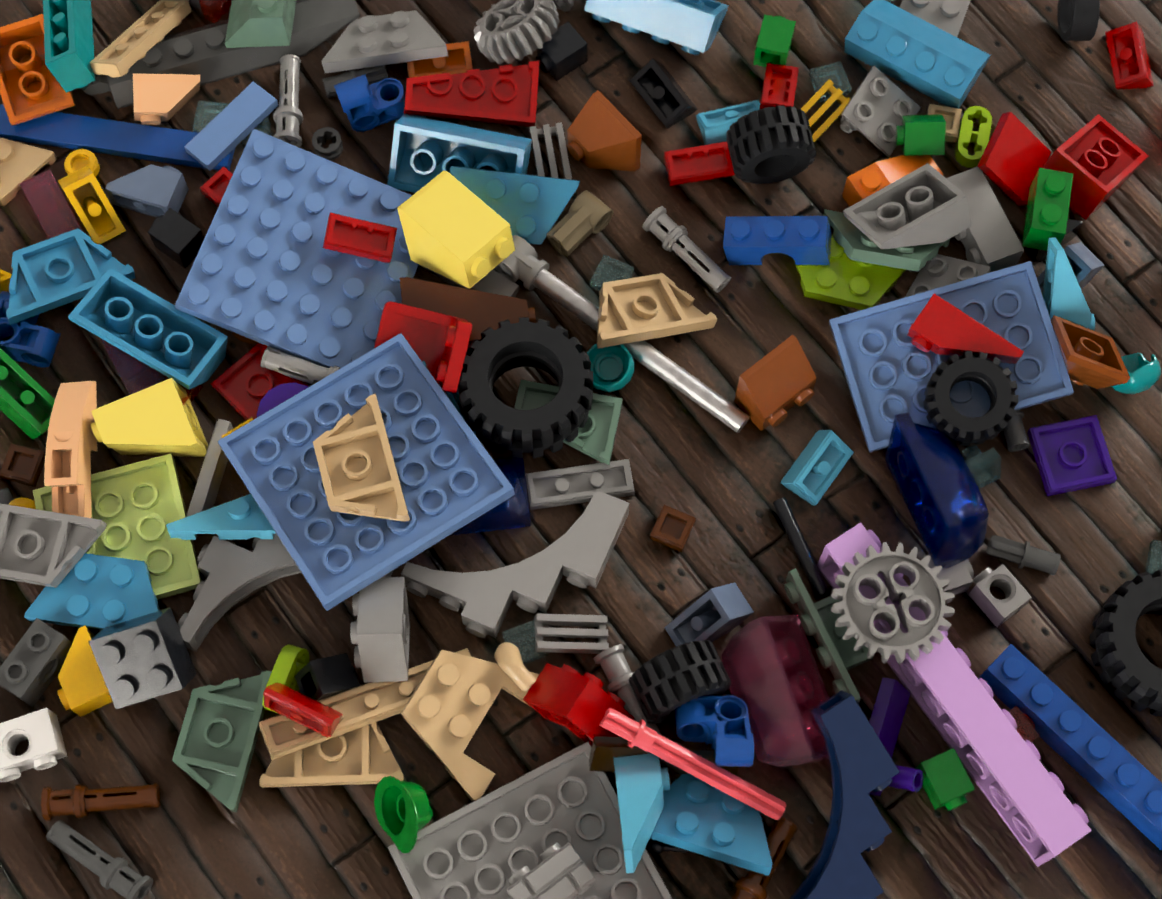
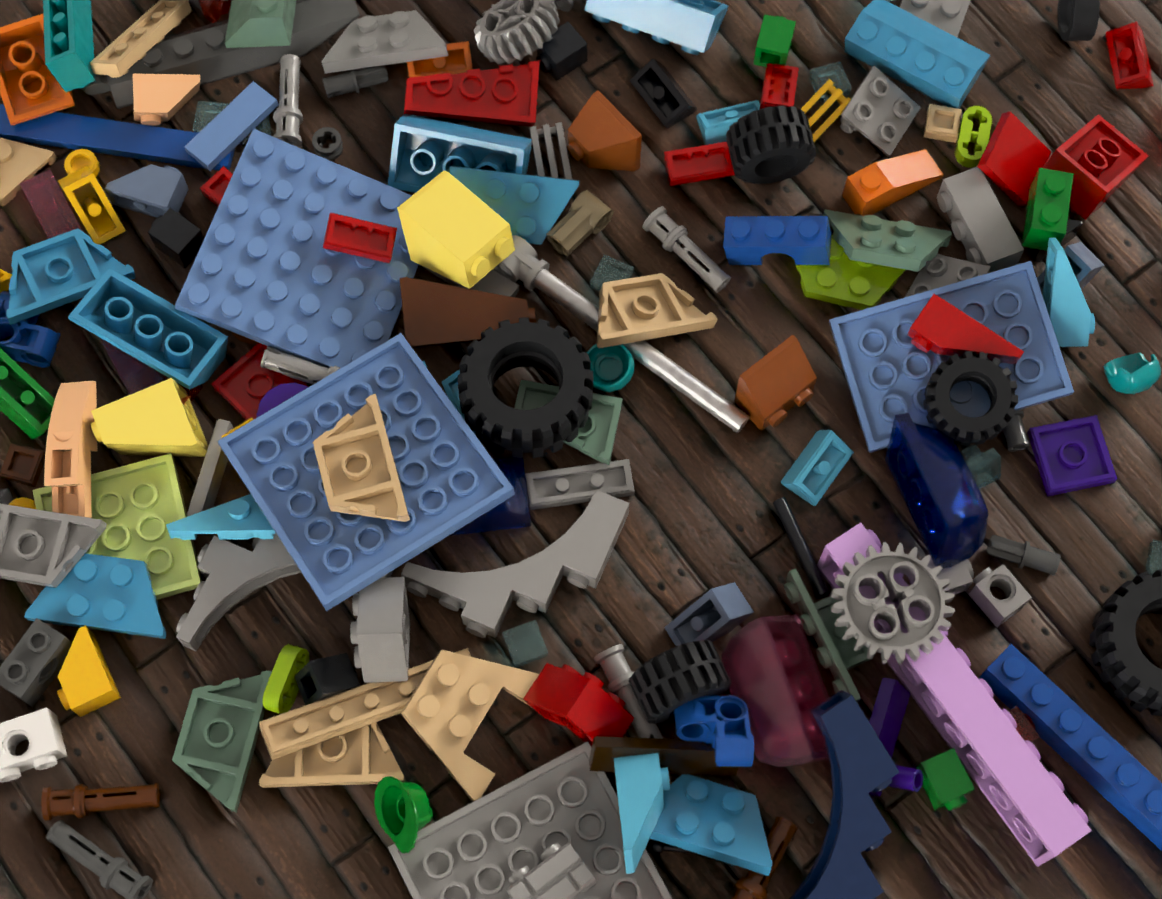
(143, 658): brick -> none
(301, 709): red slope -> none
(368, 104): blue piece -> none
(434, 337): red piece -> none
(510, 661): tan arm -> none
(570, 620): light grey tile -> none
(649, 740): coral axle -> none
(672, 528): reddish brown tile -> none
(912, 211): light grey slope -> none
(921, 134): green brick -> none
(1089, 355): dark orange slope -> none

